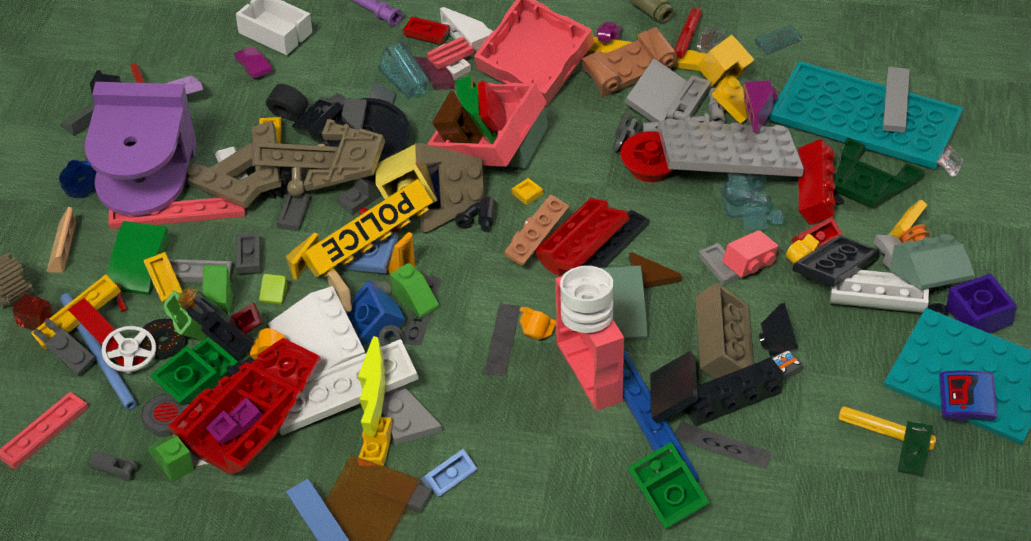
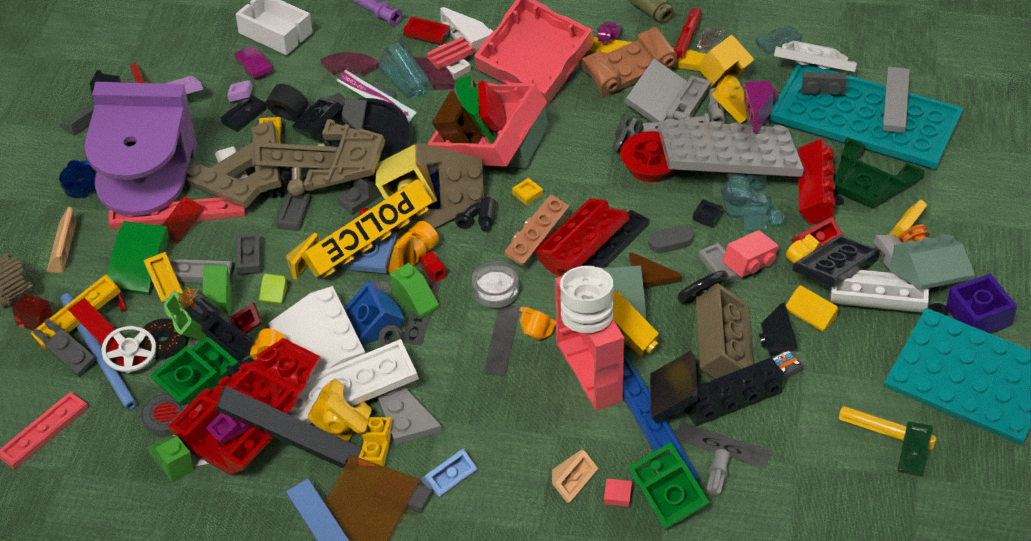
(113, 465): dark grey bar -> none
(182, 218): none -> clear red tile
(239, 90): none -> lavender tile
(243, 113): none -> black tile
(285, 427): none -> black tile
(335, 415): none -> yellow piece
(341, 290): tan tile -> none
(350, 62): none -> clear pink tile
(368, 91): none -> sticker
(373, 387): neon yellow slope -> none
(424, 238): none -> light orange wheel
(432, 267): none -> red piece
(495, 284): none -> clear piece
(573, 474): none -> light nougat slope
(618, 492): none -> coral tile
(636, 330): none -> yellow slope
(670, 239): none -> dark grey tile
(701, 286): none -> black plate
(707, 213): none -> black plate
(717, 472): none -> light grey axle
(809, 53): none -> white wing
(812, 308): none -> yellow slope
(824, 83): none -> dark grey plate
(950, 160): clear tile -> none
(967, 395): slope -> none

